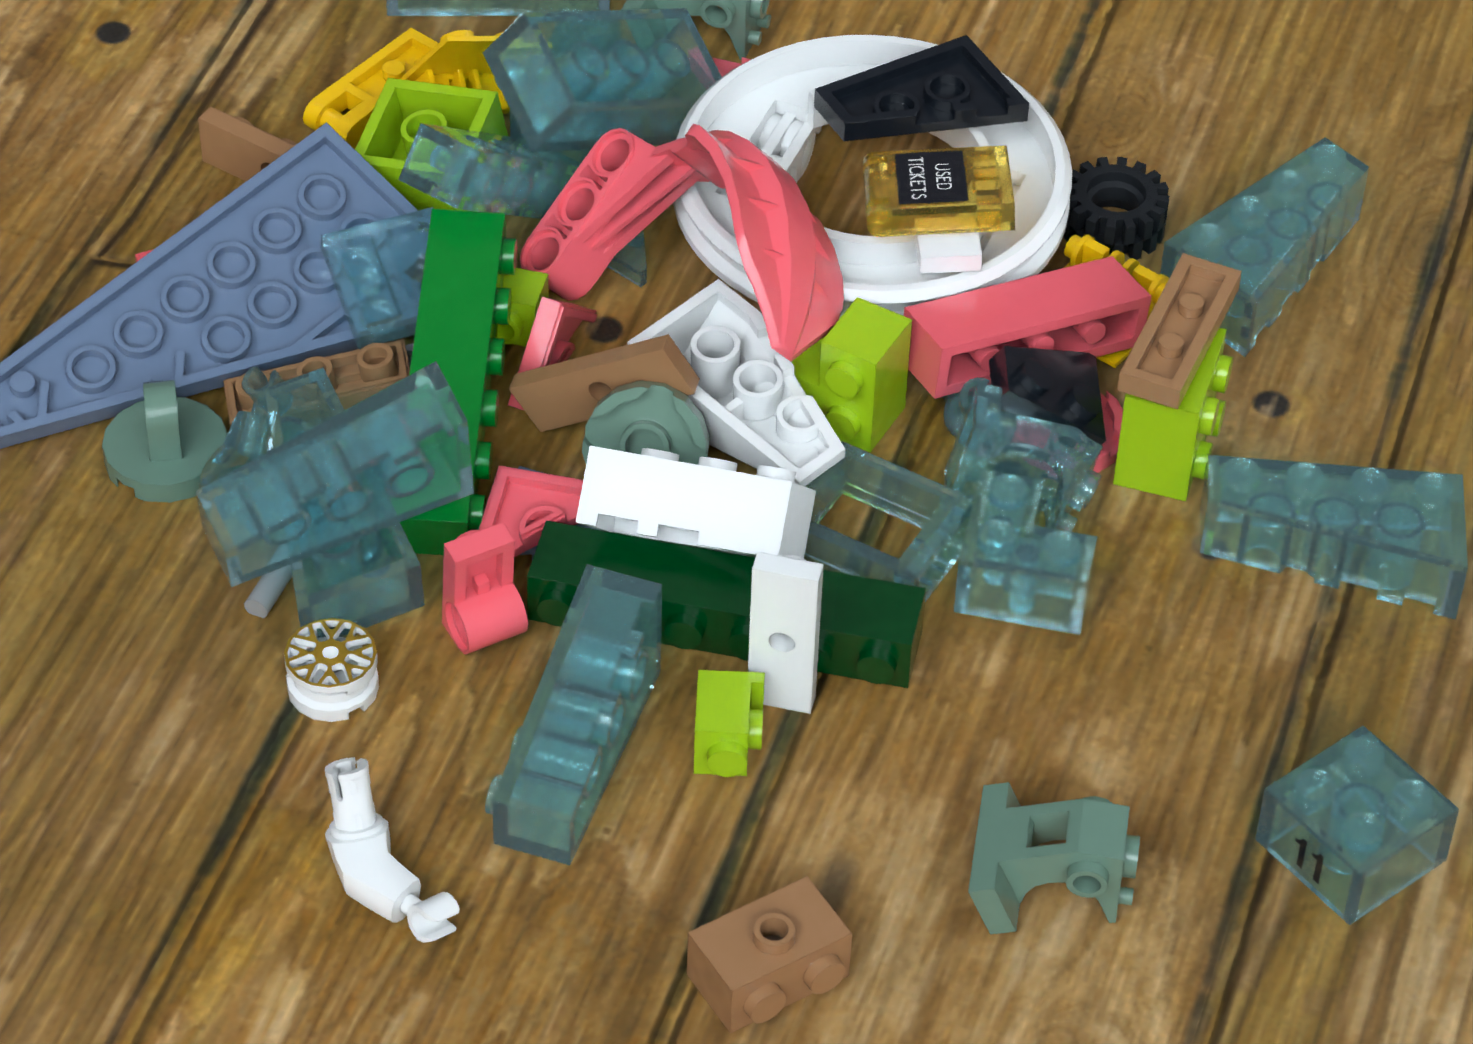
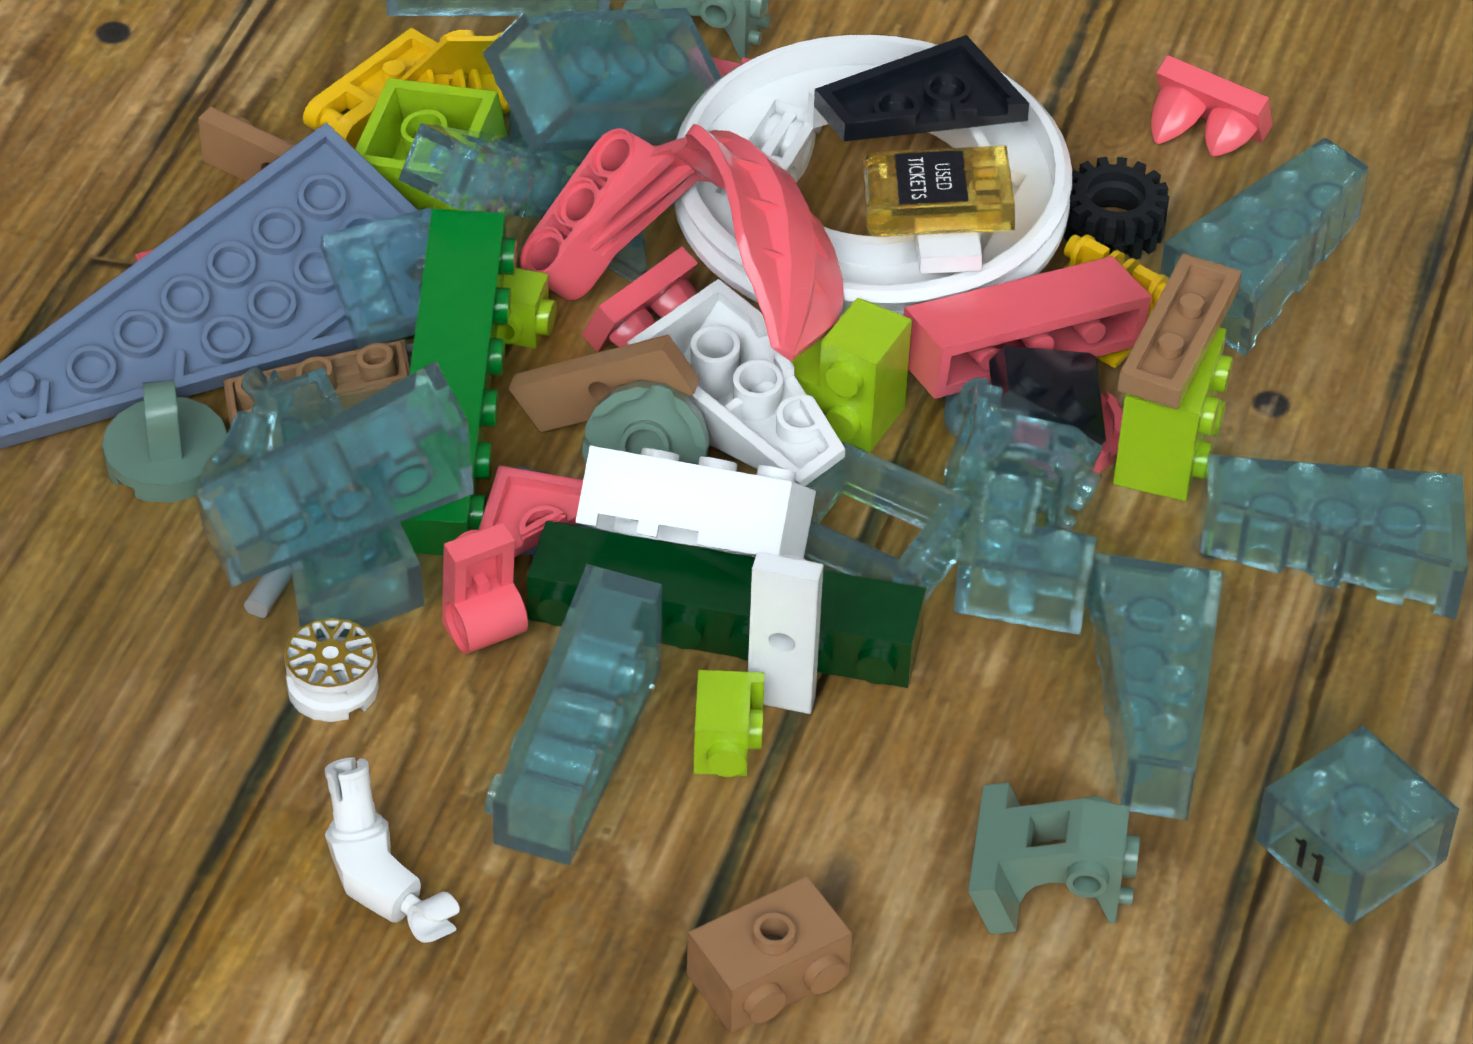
(550, 335): coral tile -> none
(630, 309): none -> coral tile
(1155, 663): none -> clear light blue wedge
(1189, 93): none -> coral tile

